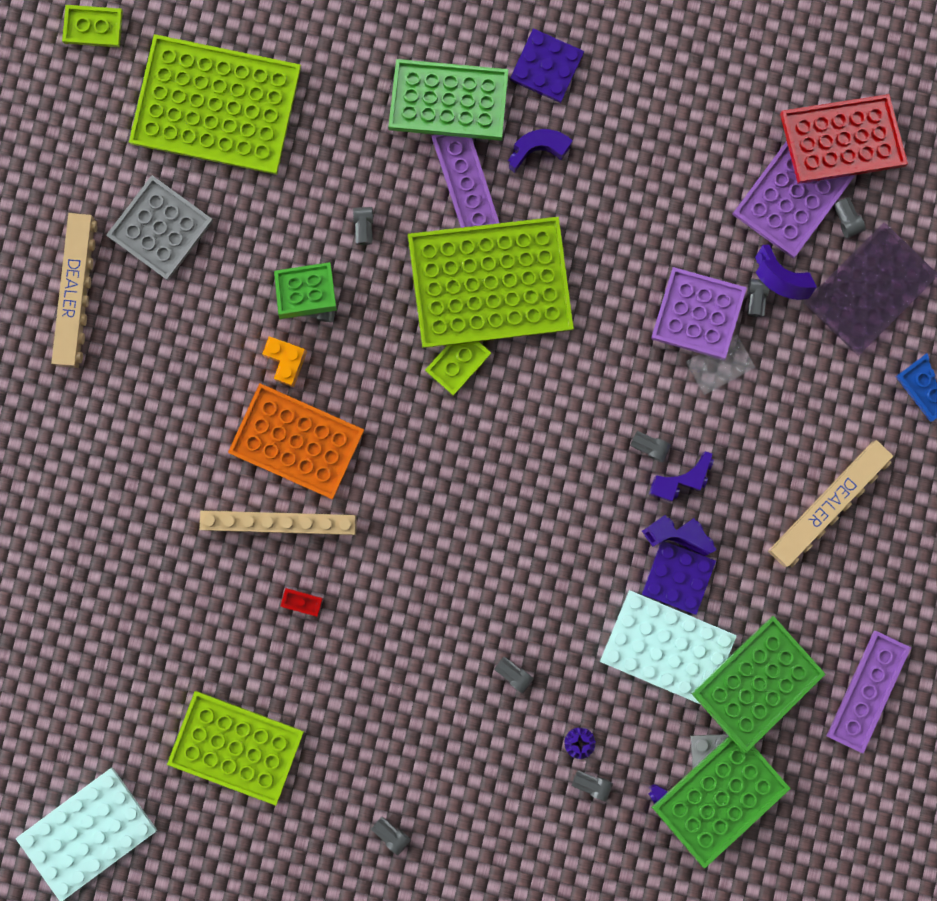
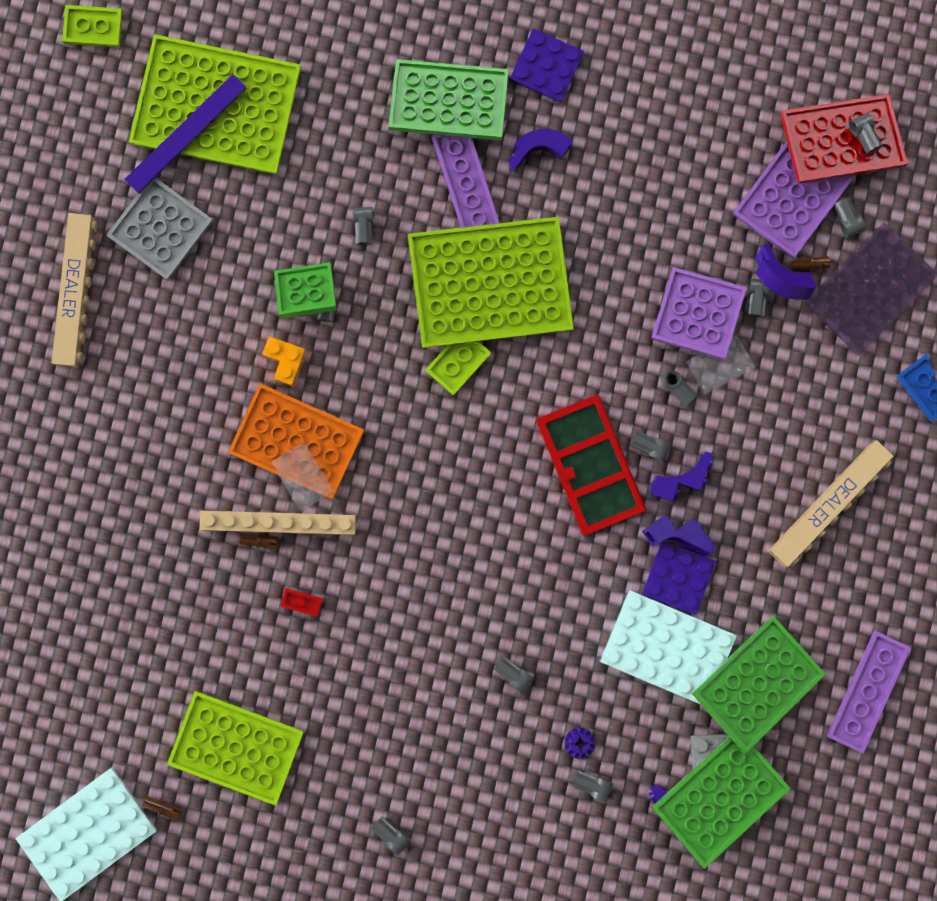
(161, 808): none -> reddish brown axle
(185, 134): none -> dark purple tile
(258, 540): none -> reddish brown axle
(302, 476): none -> clear plate
(590, 465): none -> door
(680, 389): none -> dark grey piece
(810, 263): none -> reddish brown axle
(864, 129): none -> dark grey piece

